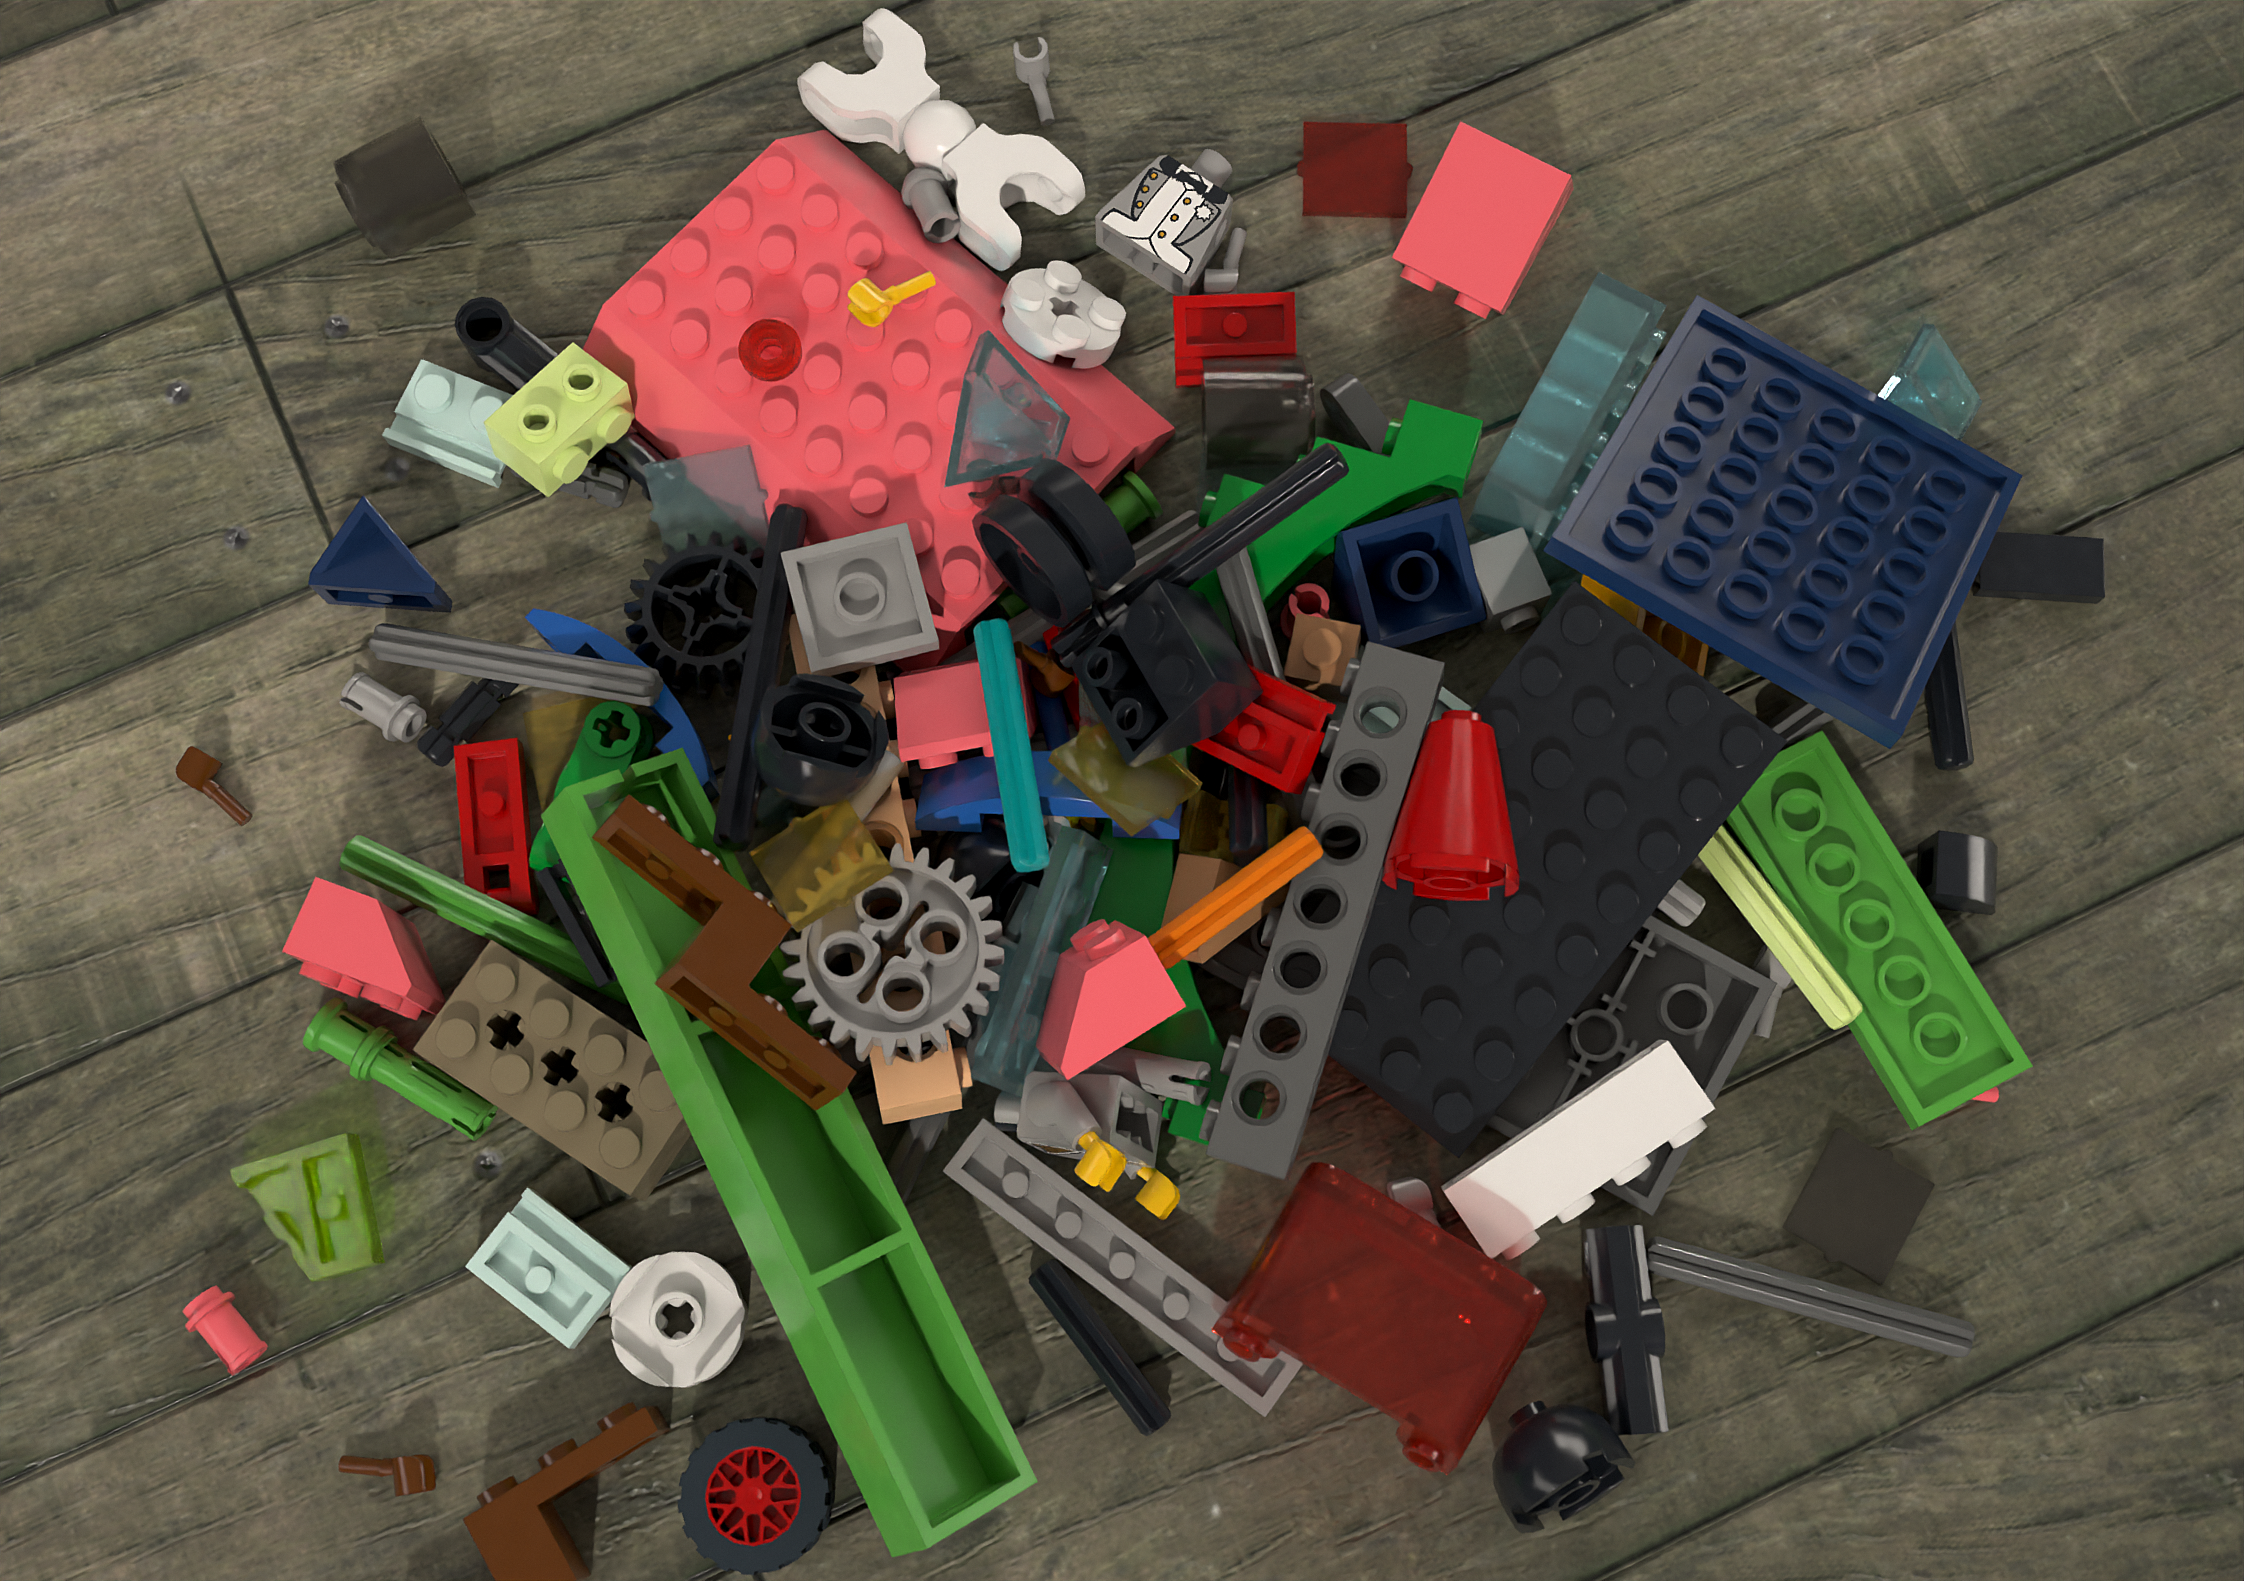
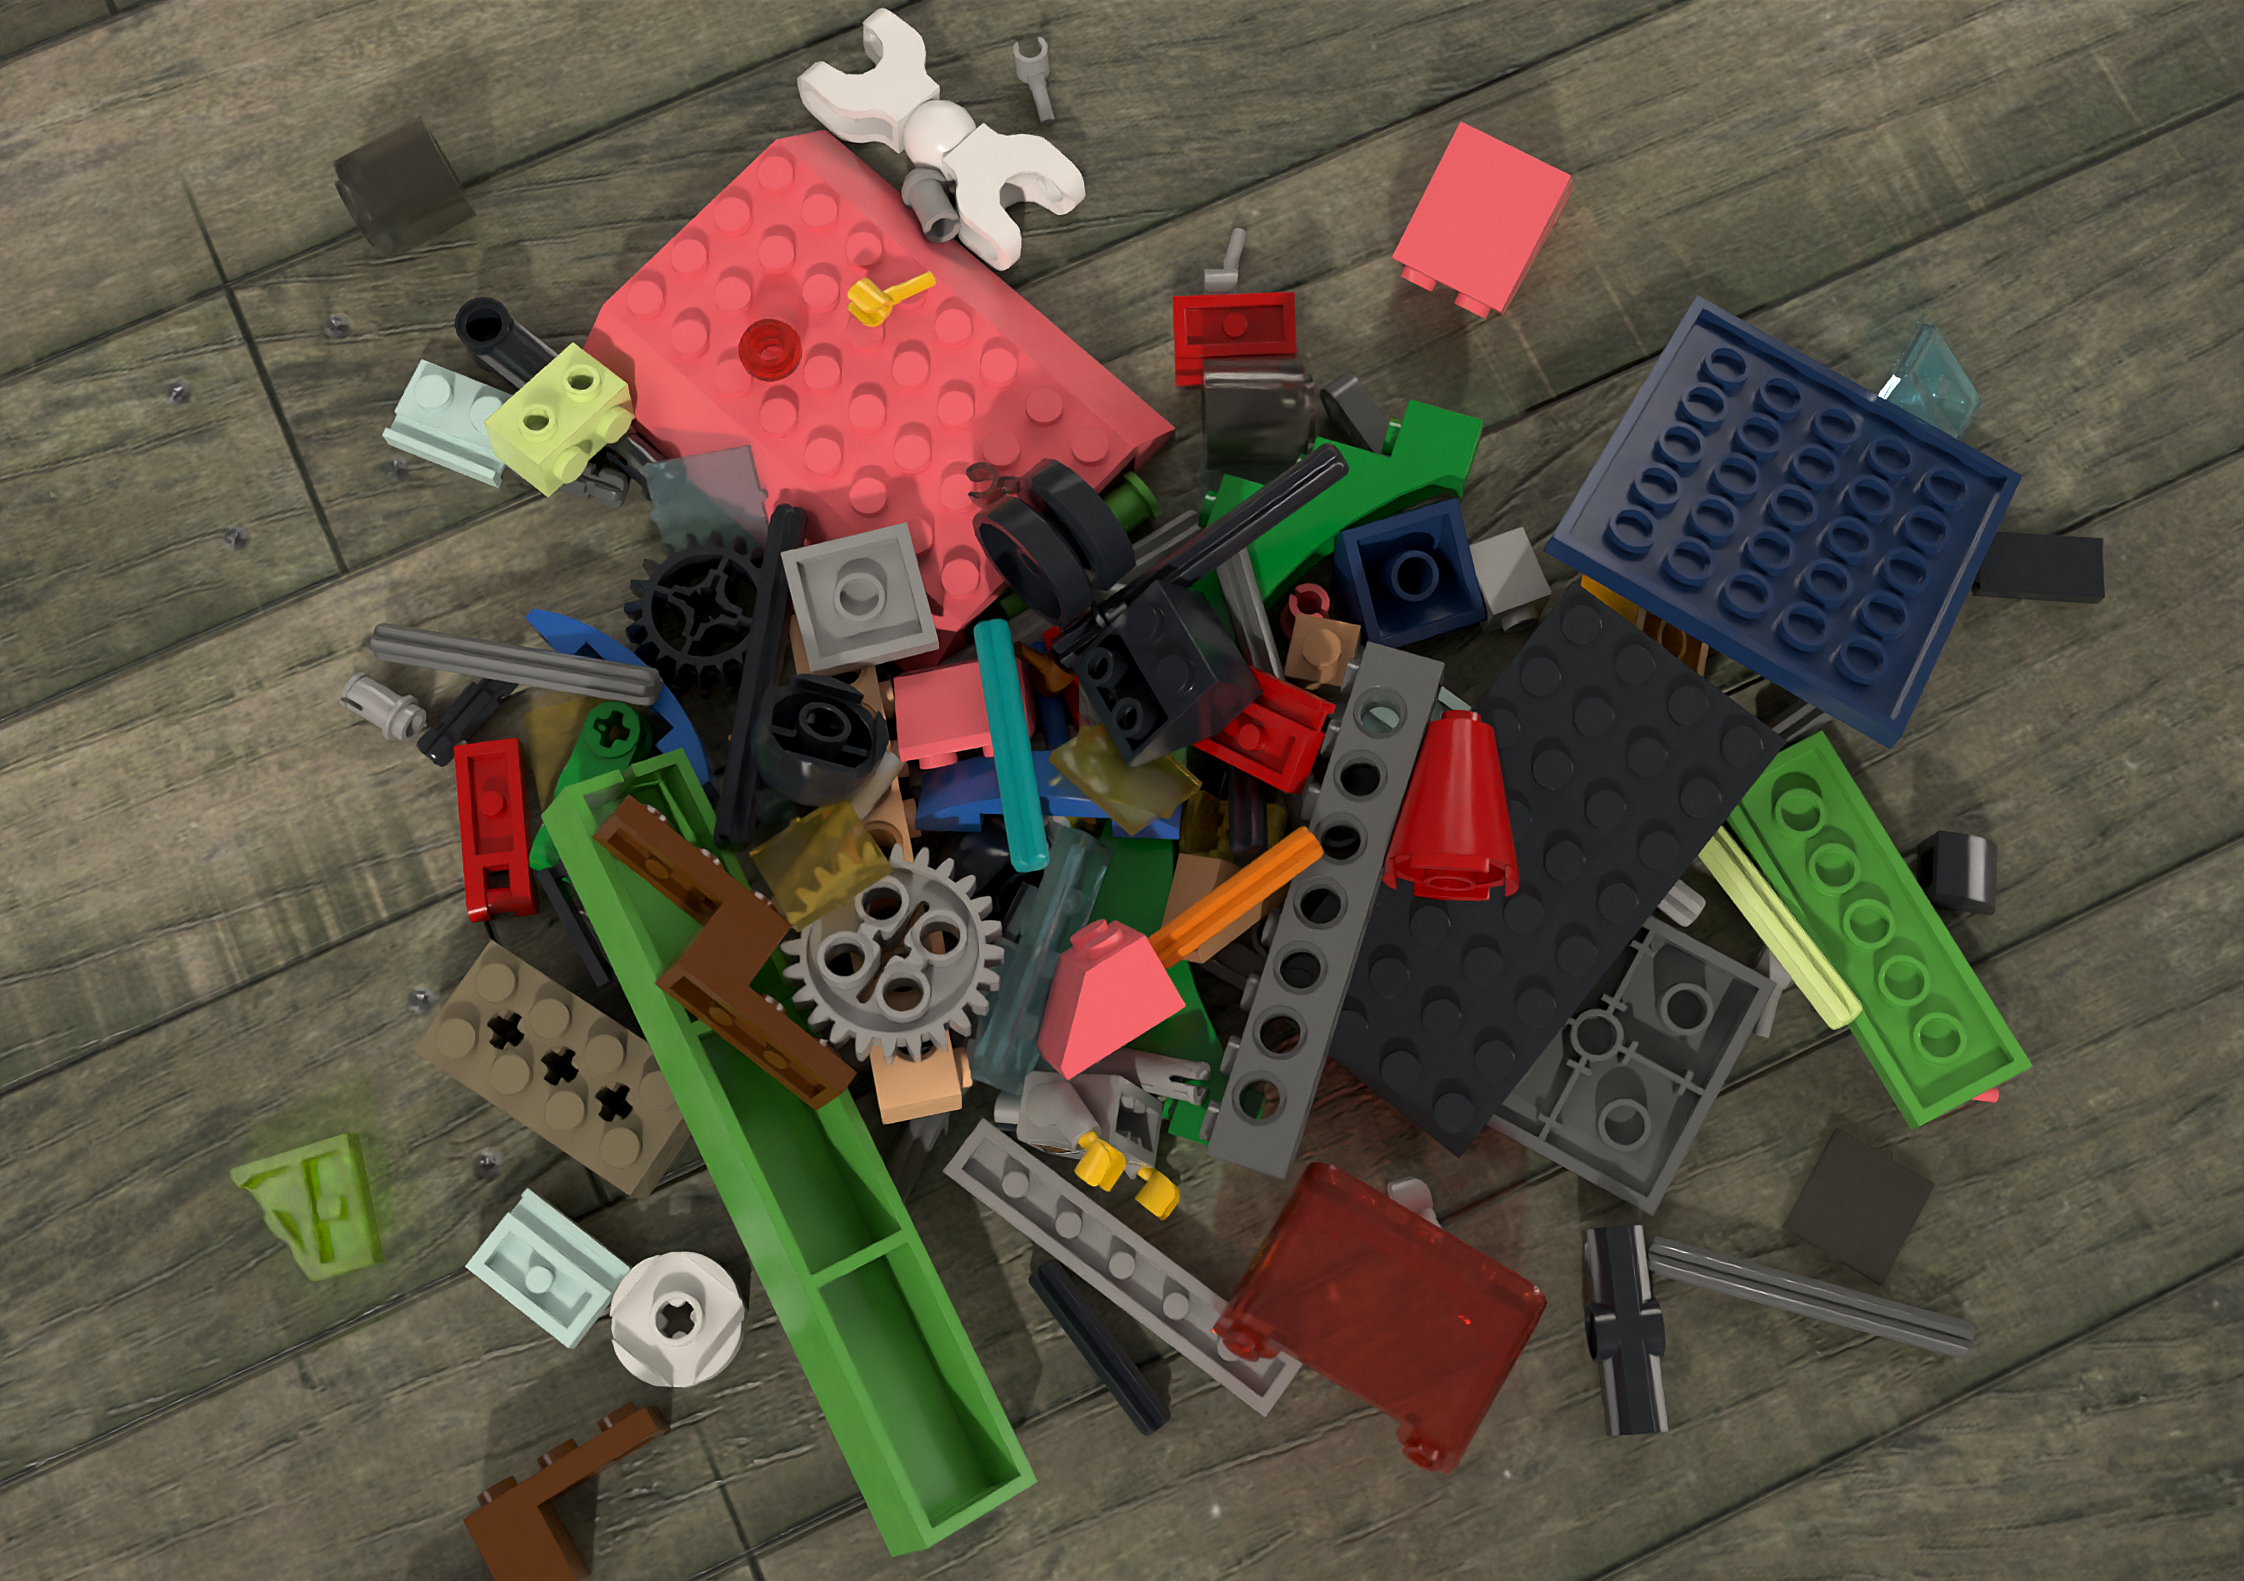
(198, 771): reddish brown hand -> none
(224, 1329): coral pin -> none
(362, 943): coral slope -> none
(374, 568): dark blue slope -> none
(377, 1056): bright green pin -> none
(410, 1473): reddish brown hand -> none
(471, 910): bright green axle -> none
(756, 1495): black wheel -> none
(1002, 418): clear light blue slope -> none
(1061, 315): white plate -> none
(1170, 221): torso -> none
(1354, 170): clear red piece -> none
(1556, 1462): black cylinder -> none
(1571, 412): clear light blue brick -> none
(1578, 1149): white brick -> none
(1949, 709): black axle -> none

